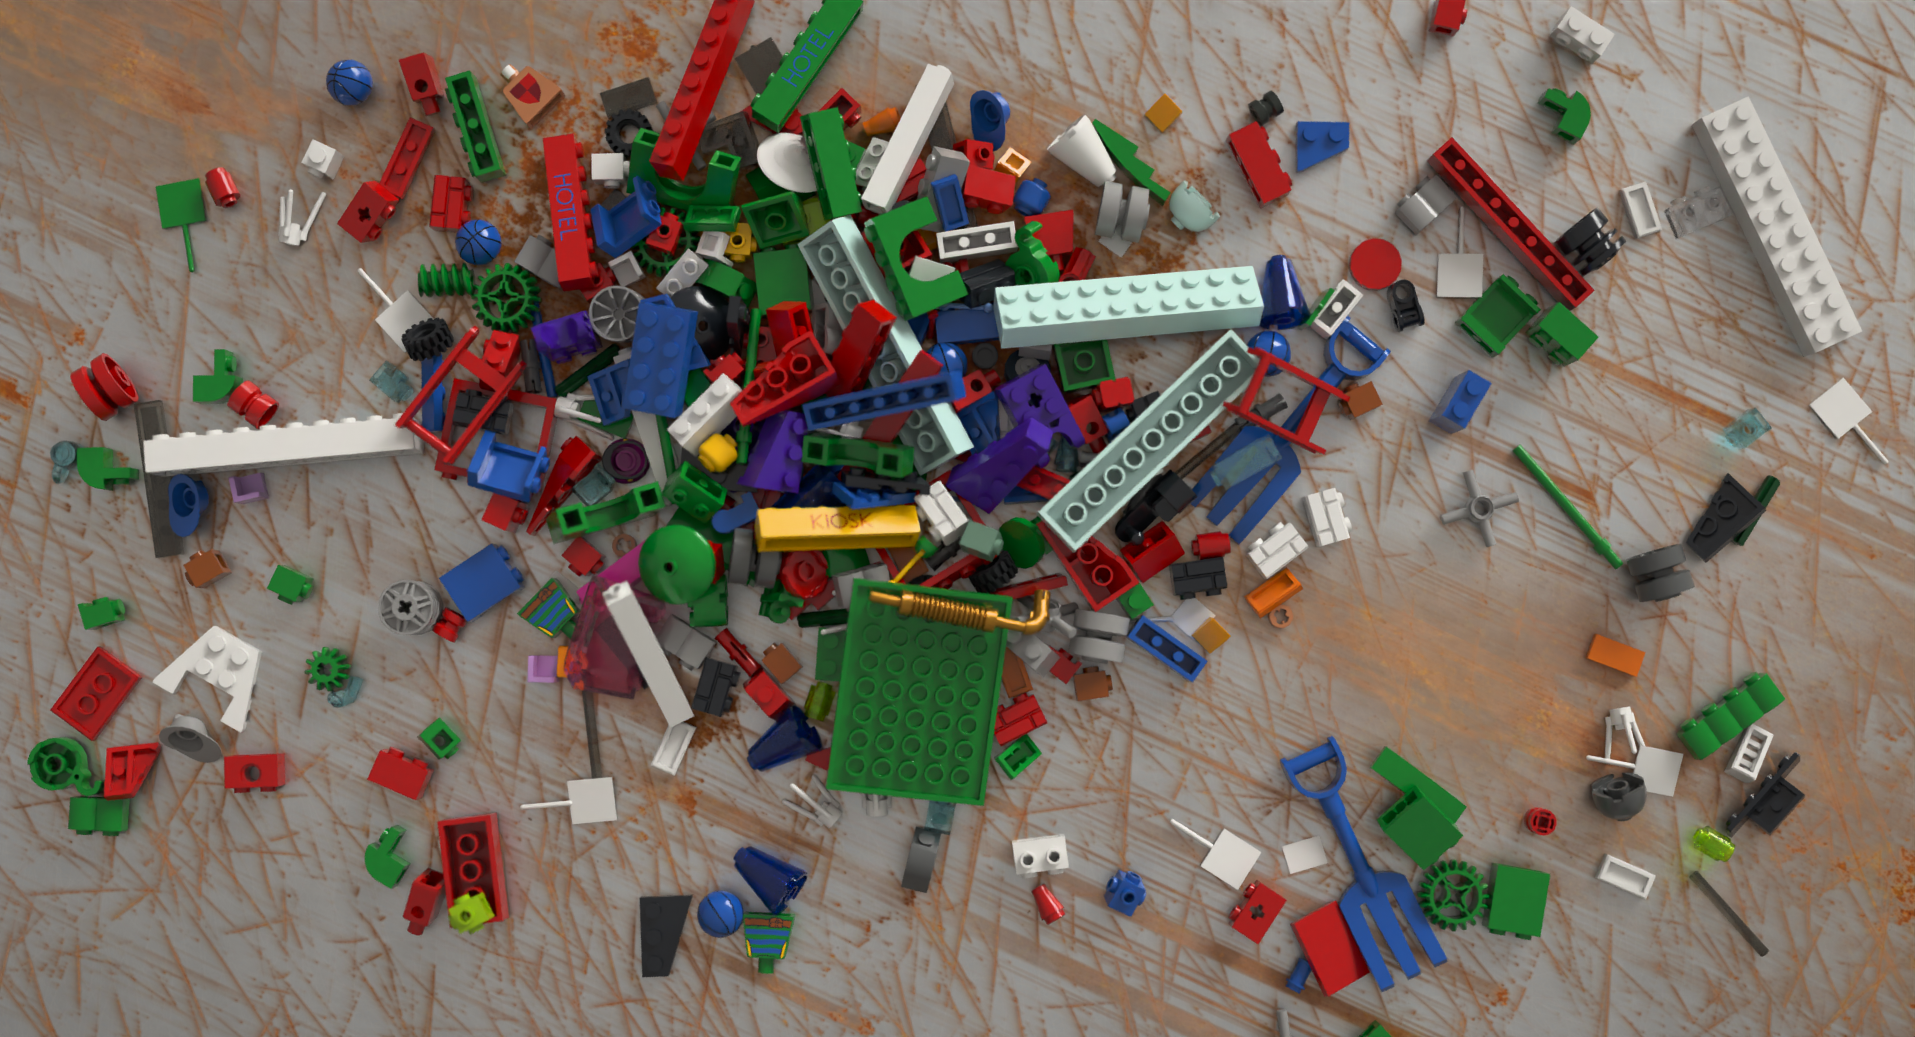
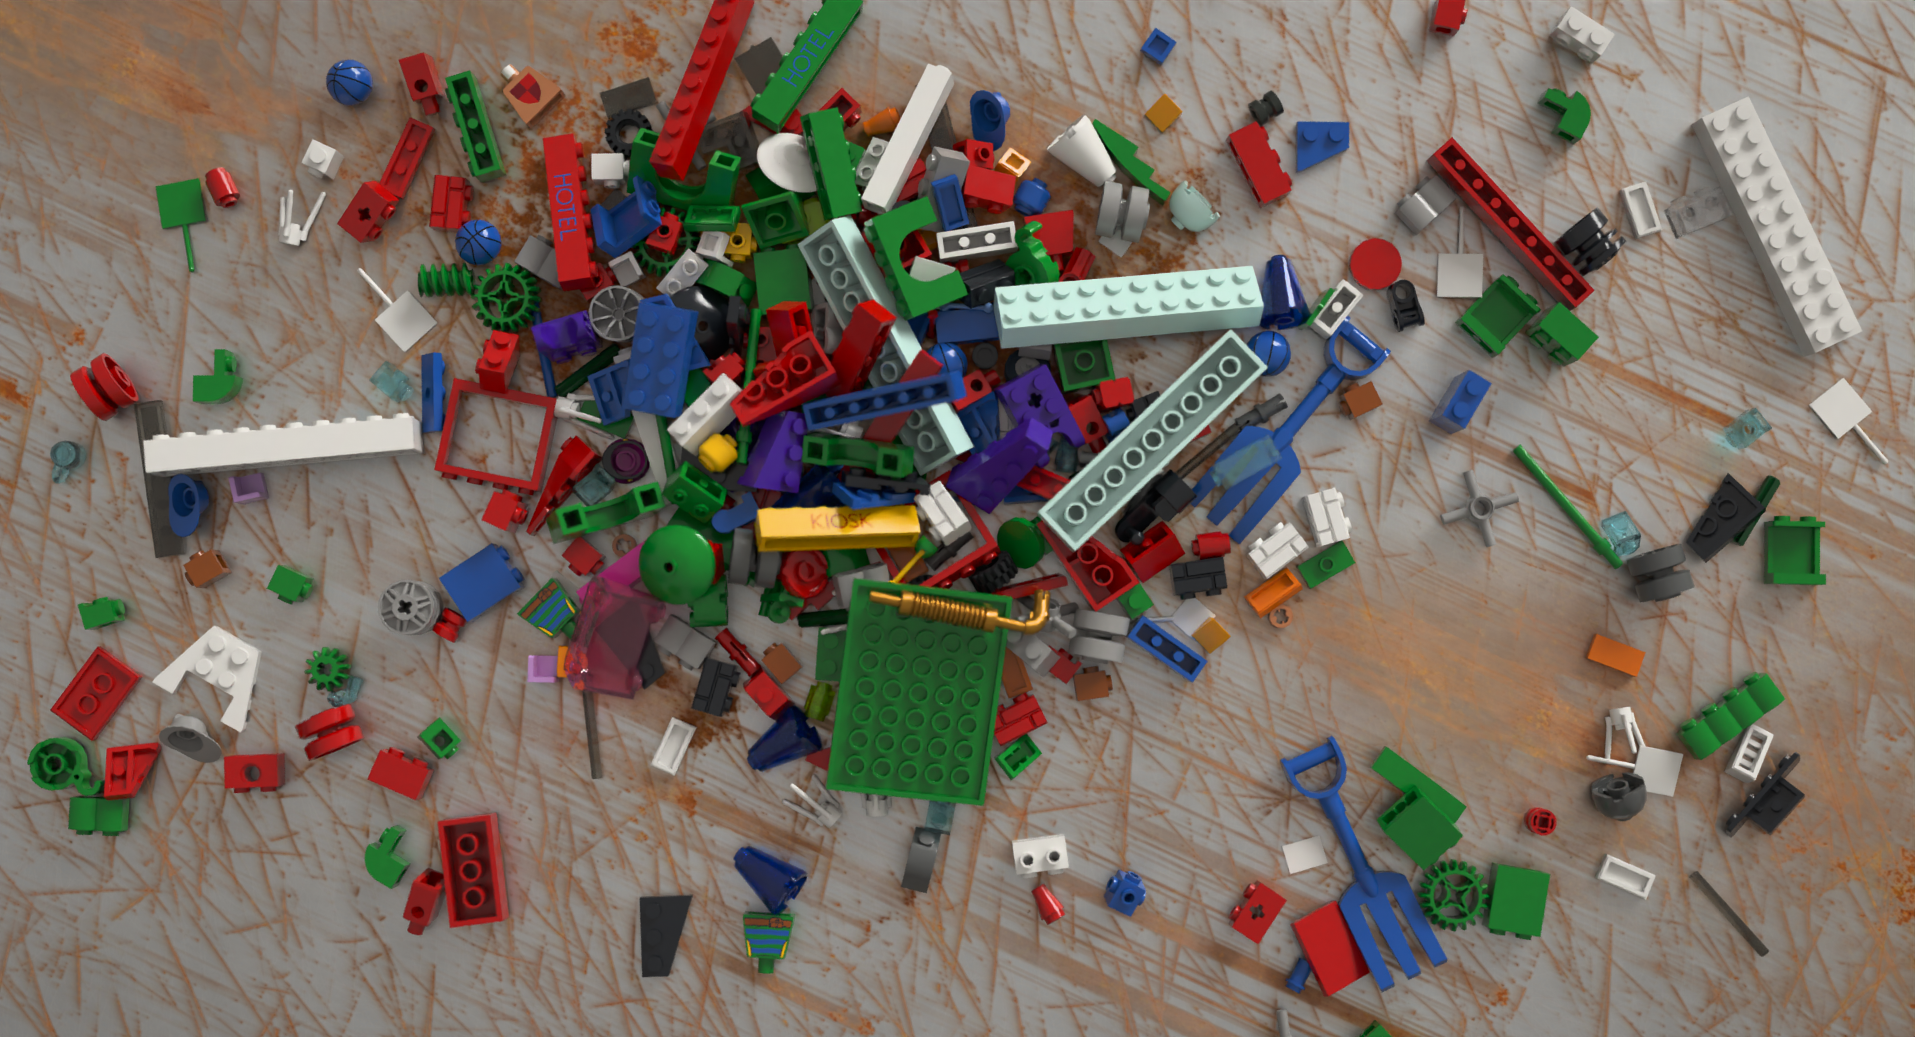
(97, 469): green brick -> none
(249, 402): red wheel -> none
(328, 729): none -> red wheel
(427, 339): black tyre -> none
(471, 403): black brick -> none
(478, 368): red piece -> none
(478, 909): lime brick -> none
(507, 468): blue panel -> none
(531, 372): dark grey pin -> none
(588, 799): white piece -> none
(648, 653): white brick -> none
(720, 914): blue piece -> none
(981, 541): sand green brick -> none
(1158, 46): none -> blue plate
(1228, 857): white piece -> none
(1311, 414): red piece -> none
(1325, 564): none -> green plate
(1622, 533): none -> clear light blue bracket
(1713, 844): clear neon green brick -> none
(1792, 551): none -> green panel

